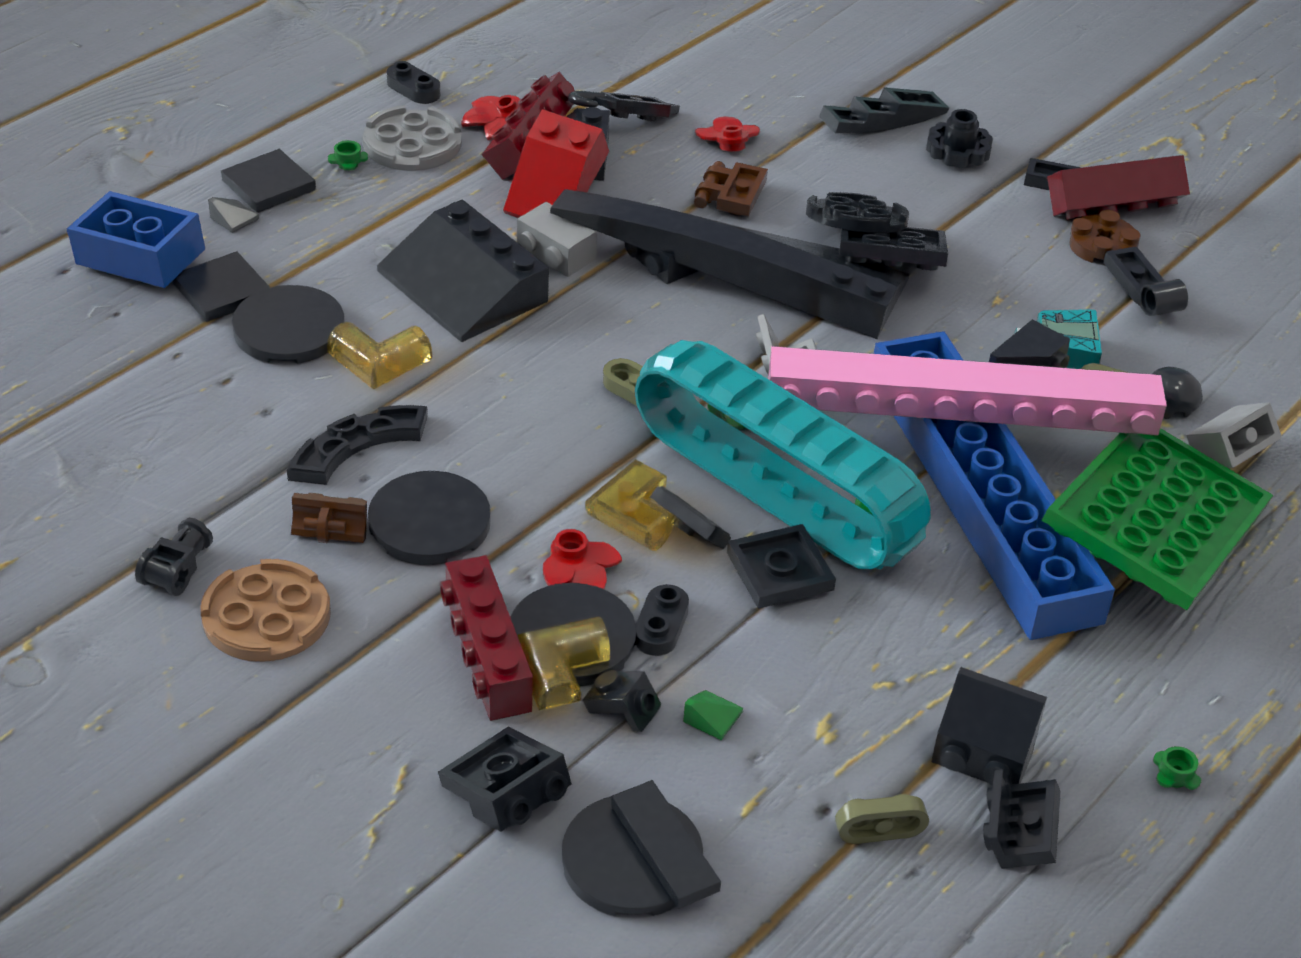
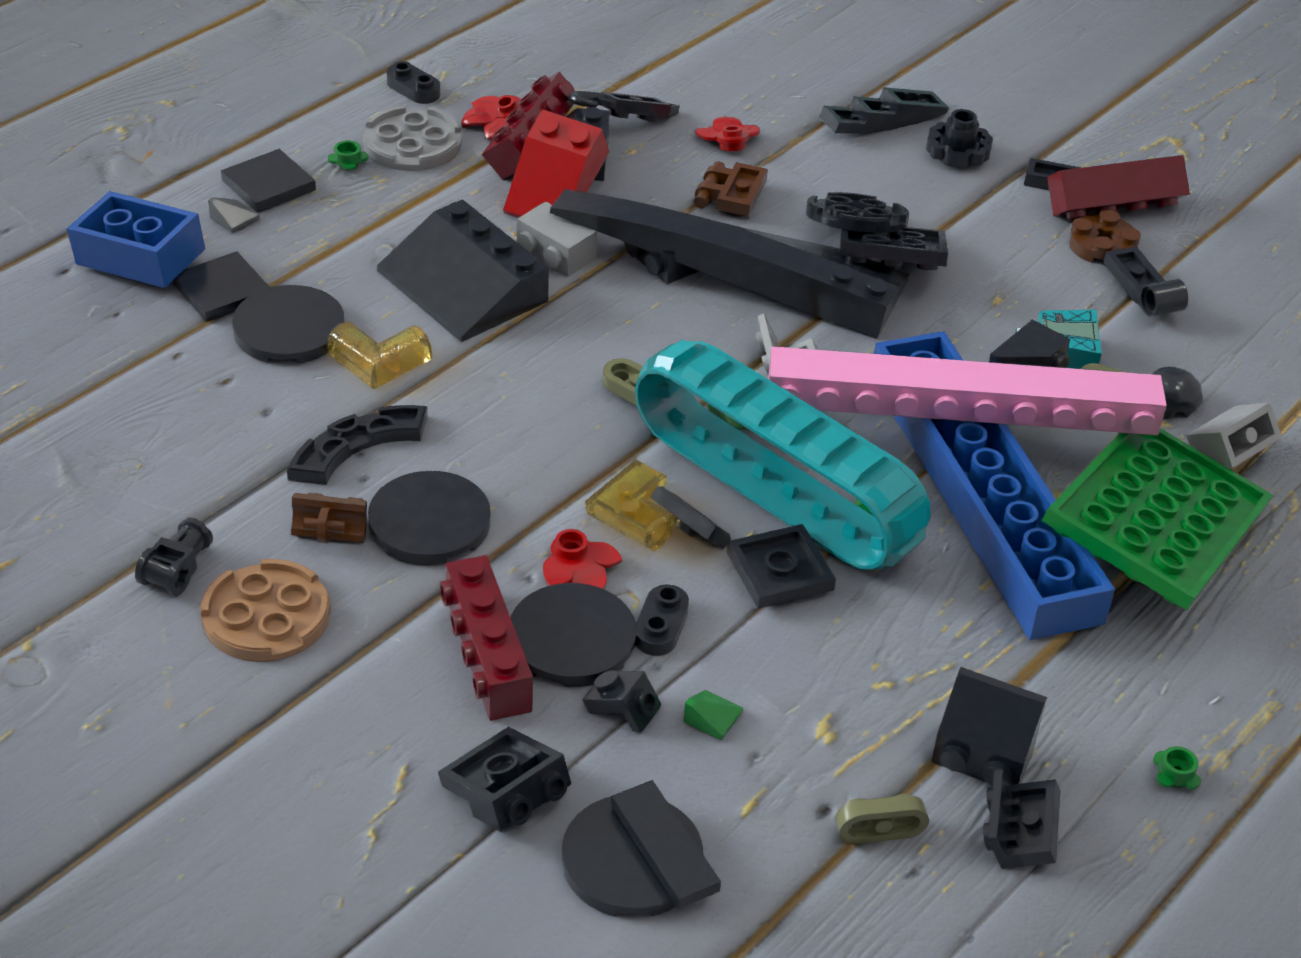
(556, 651): clear yellow brick -> none

